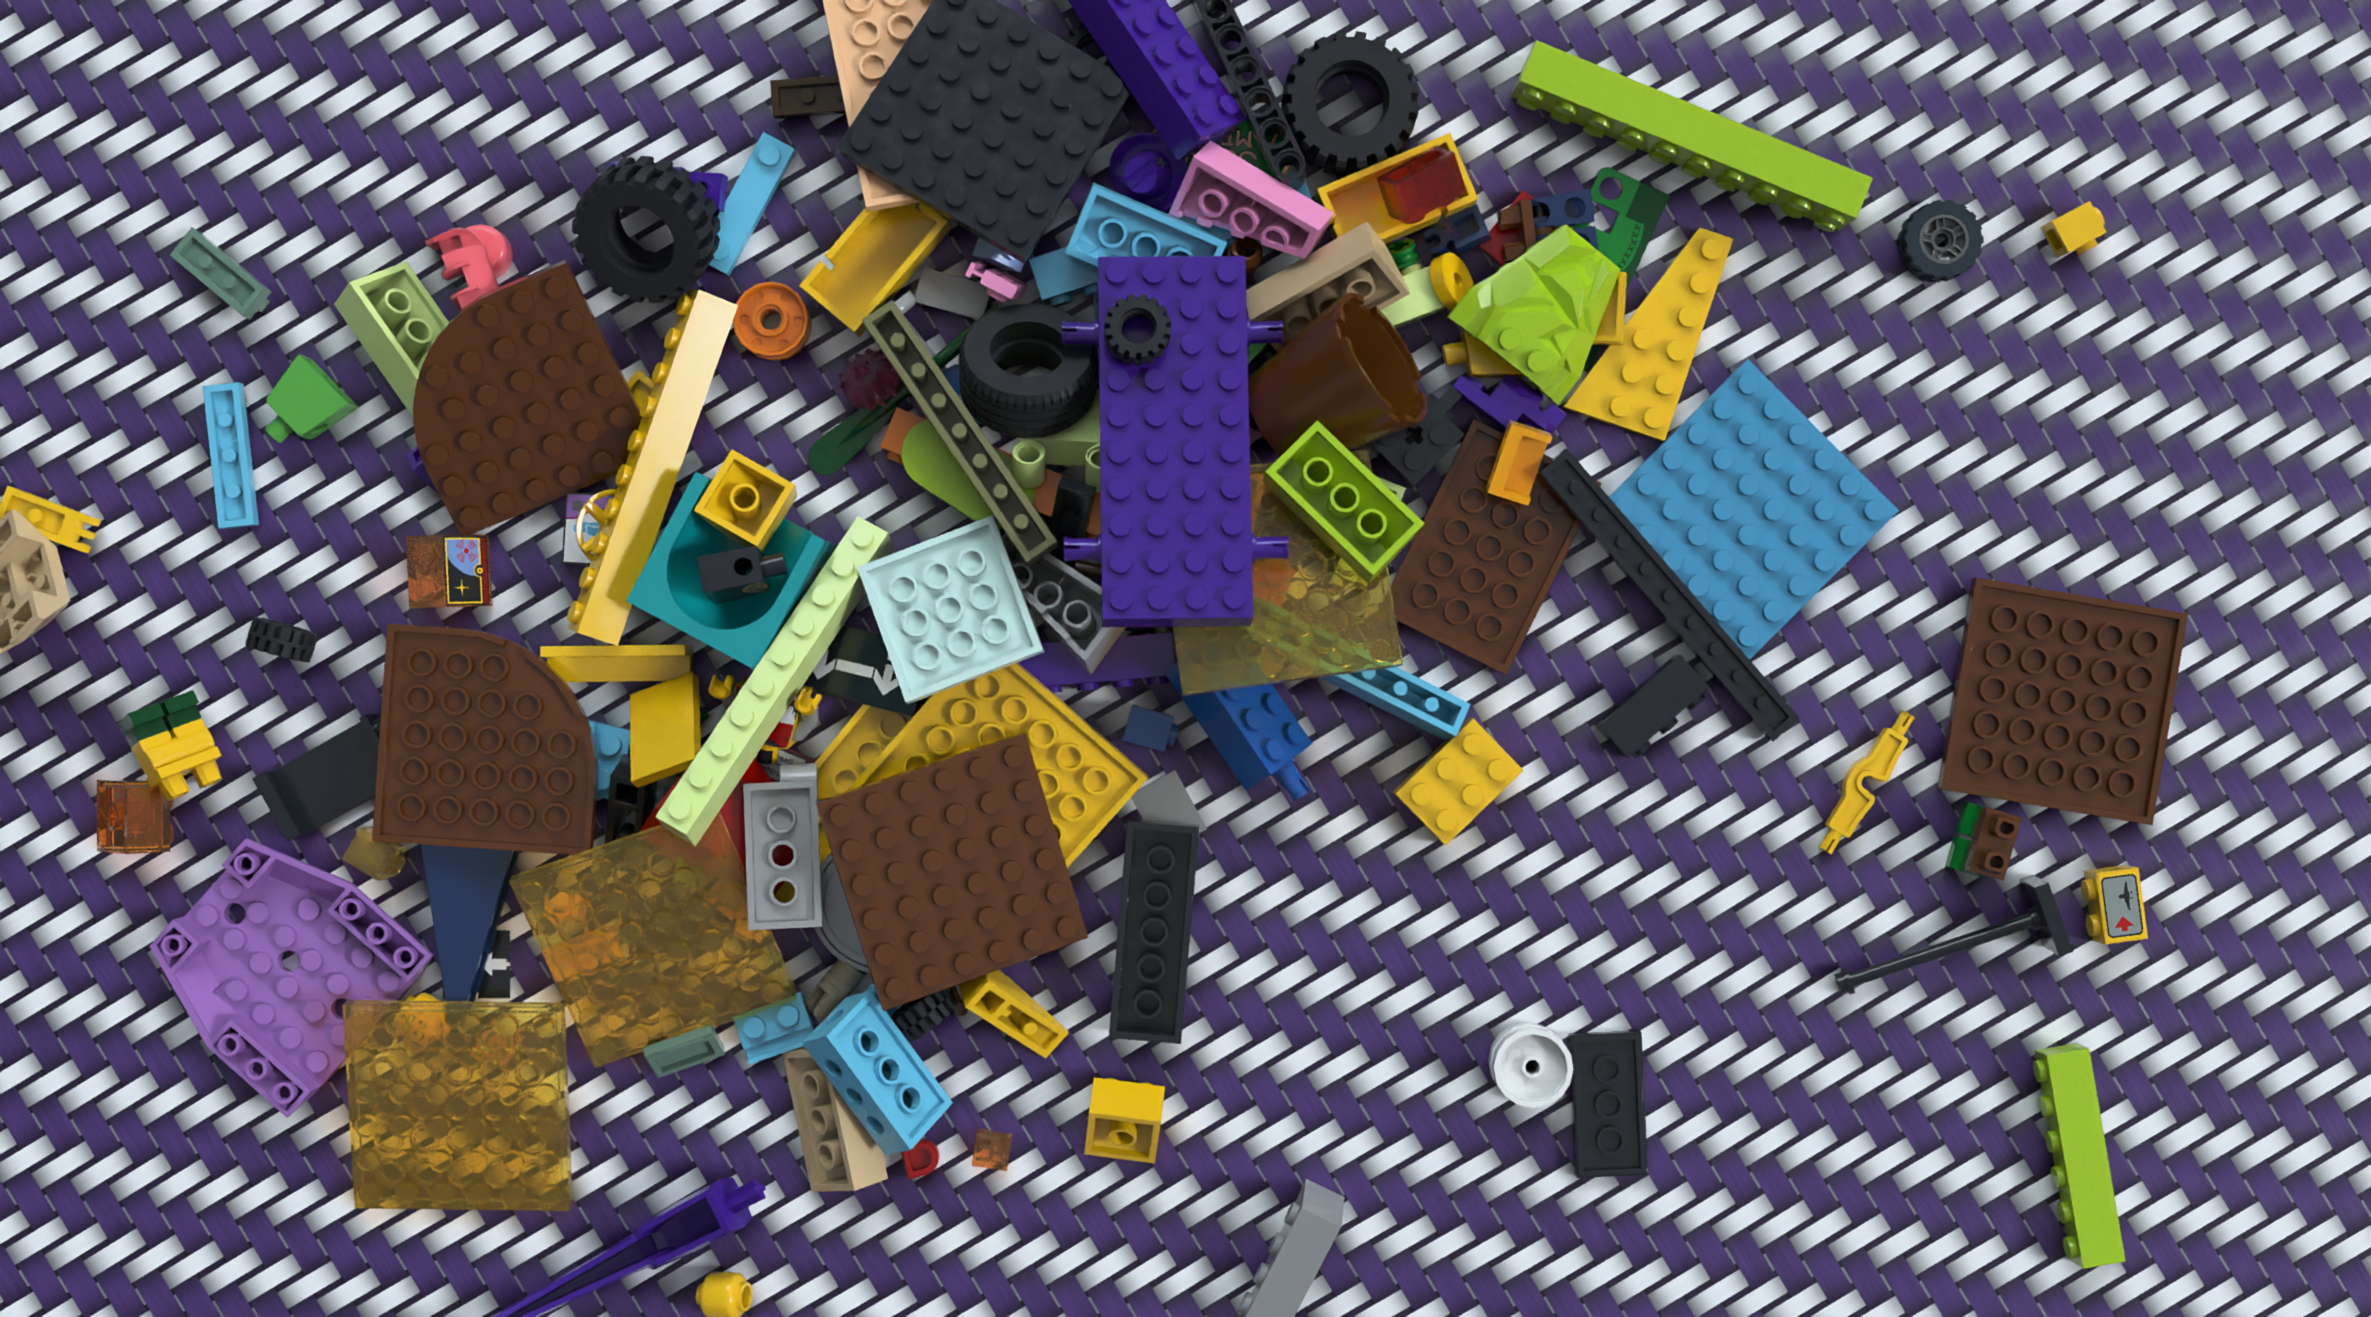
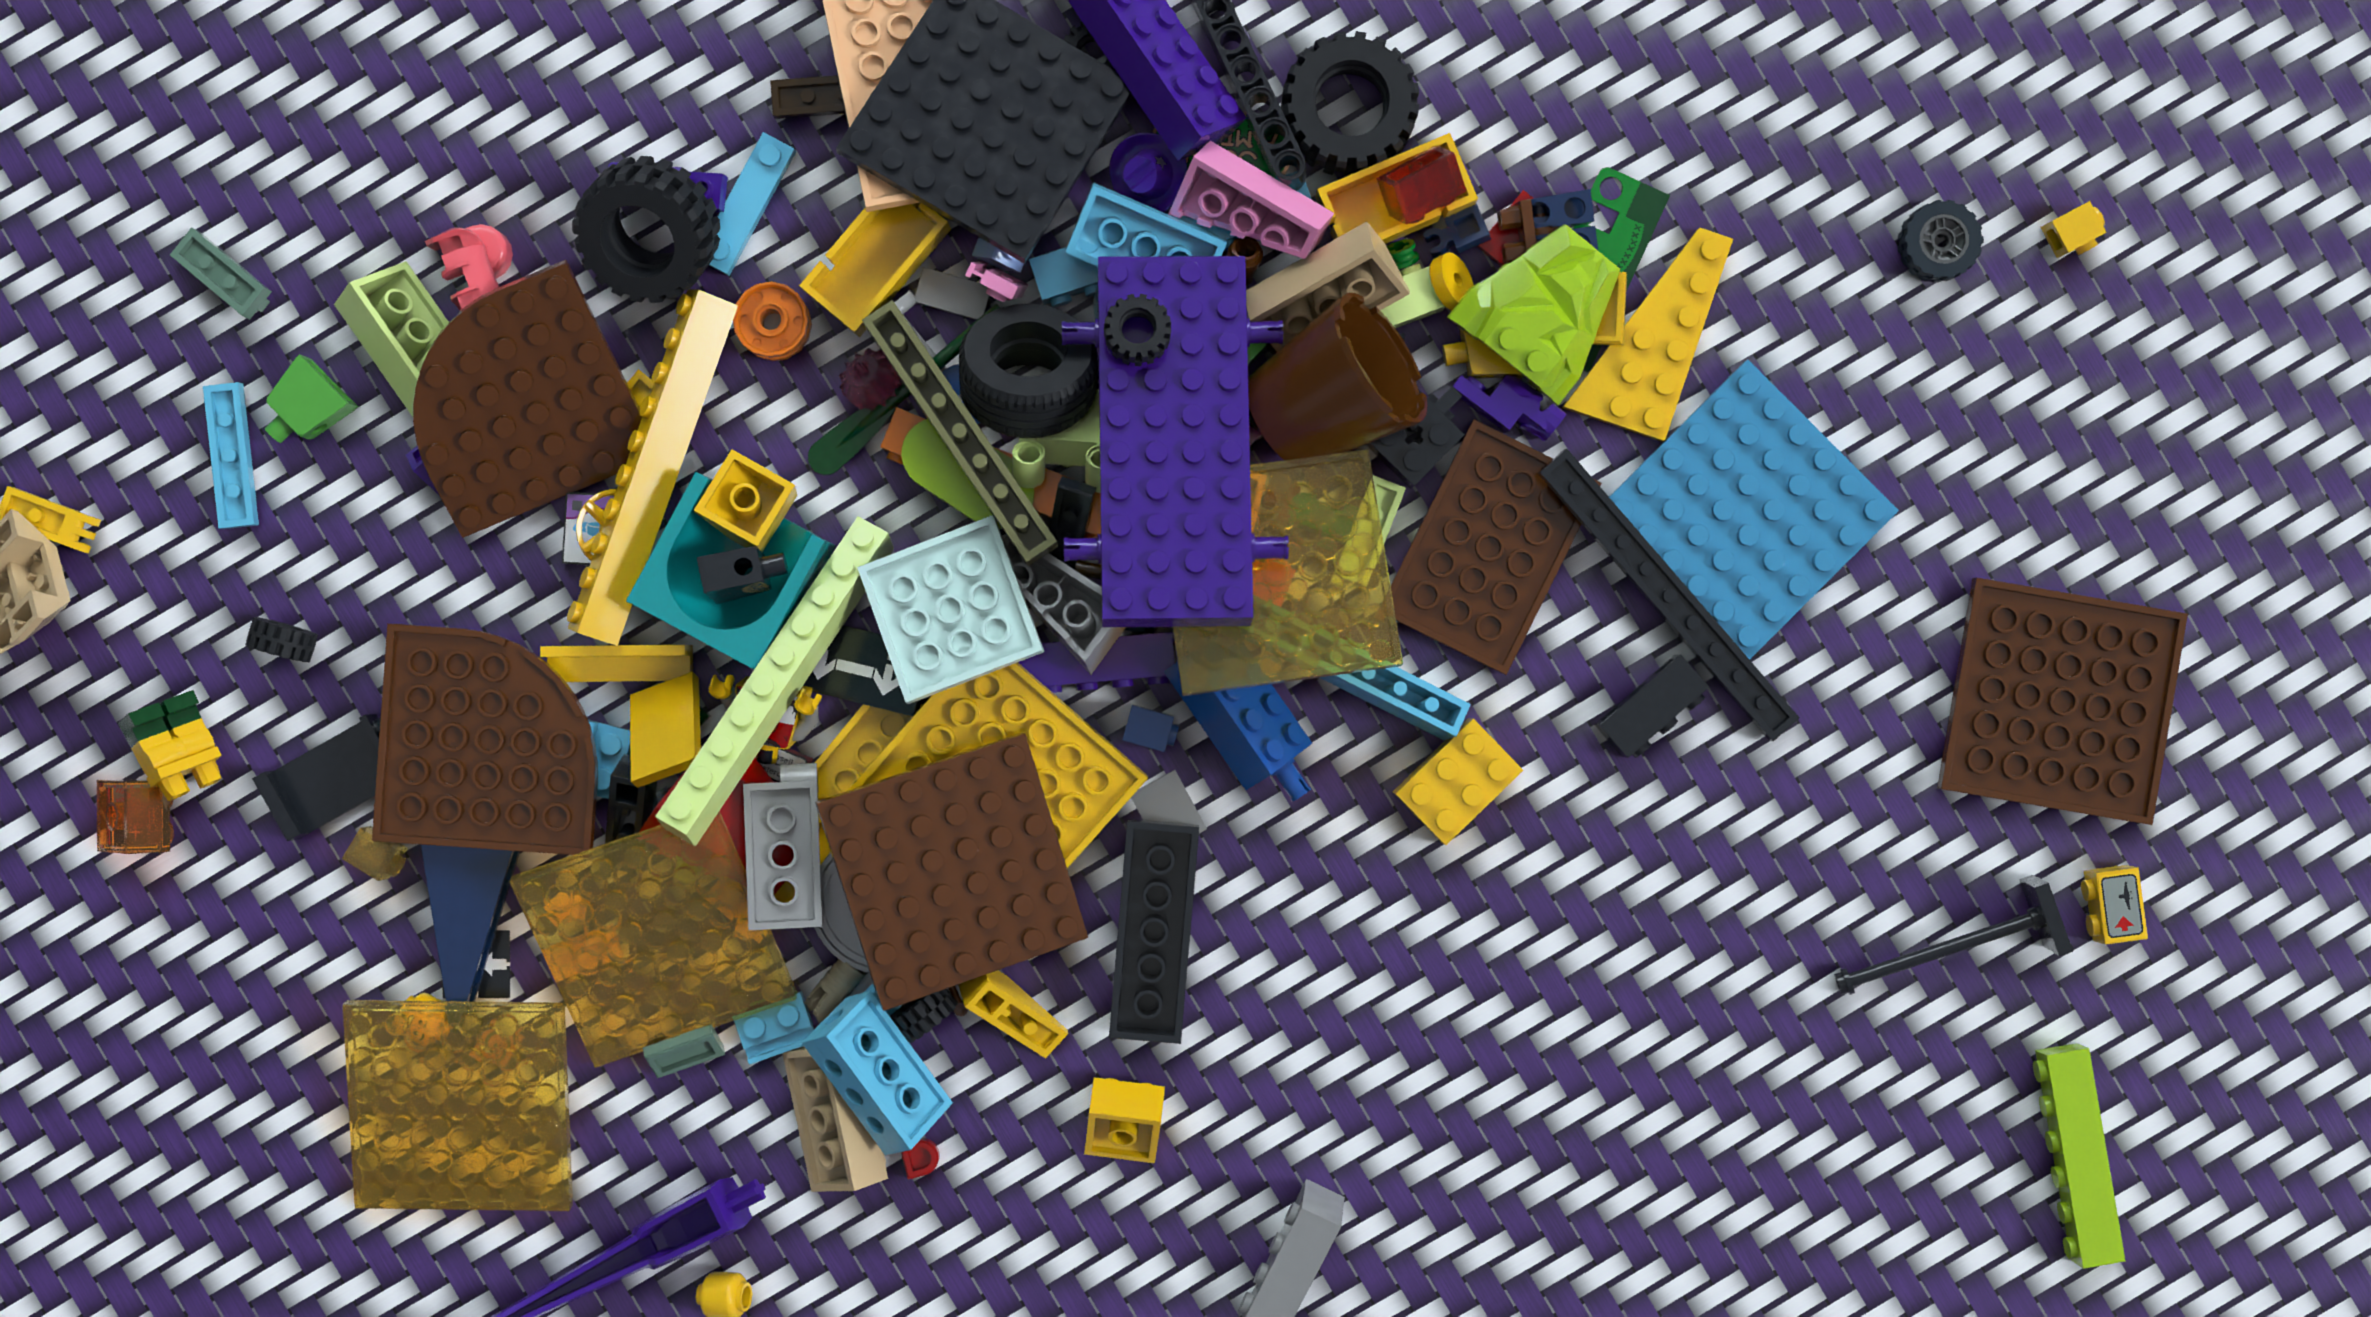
(251, 1010): medium lavender wedge -> none
(449, 571): slope -> none
(992, 1149): clear orange tile -> none
(1342, 501): lime slope -> none
(1518, 462): light orange panel -> none
(1550, 1073): white wheel -> none
(1608, 1104): black tile -> none
(1690, 138): lime brick -> none
(1856, 799): yellow piece -> none
(1992, 841): reddish brown hips -> none

